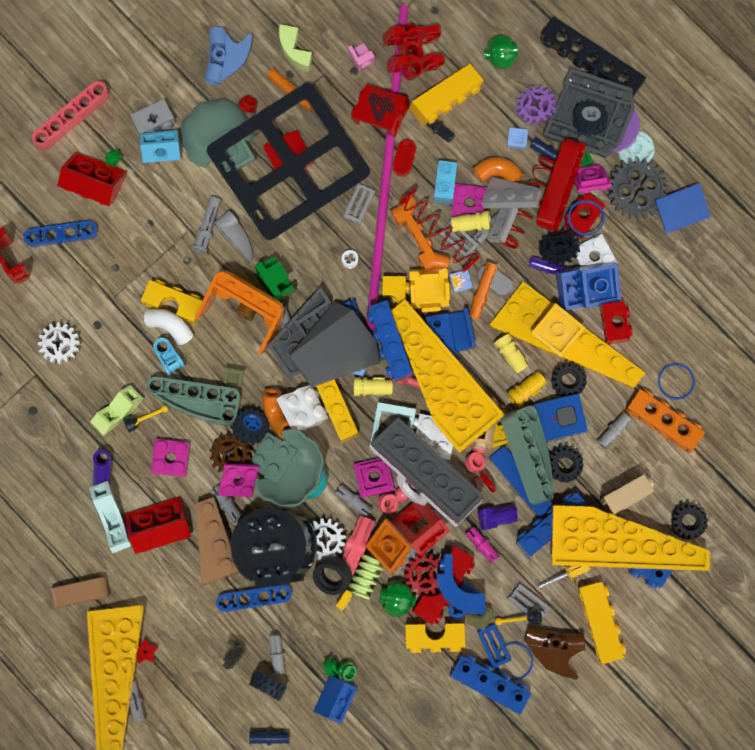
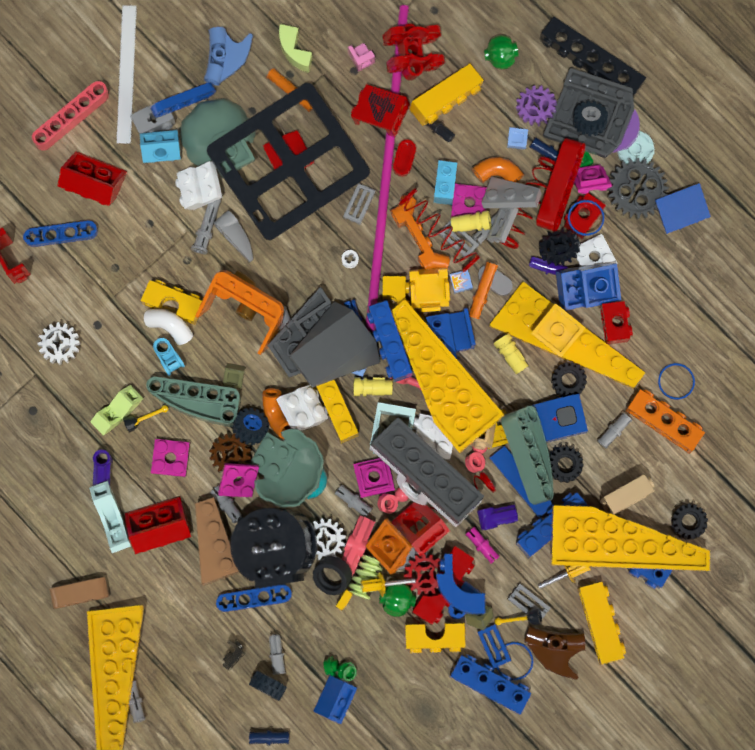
(113, 158): green plate -> none
(126, 74): none -> white sticker
(150, 651): red plate -> none
(183, 100): none -> blue beam
(198, 186): none -> white plate
(247, 104): red plate -> none
(274, 279): green panel -> none
(379, 584): none -> yellow piece
(528, 388): yellow axle -> none

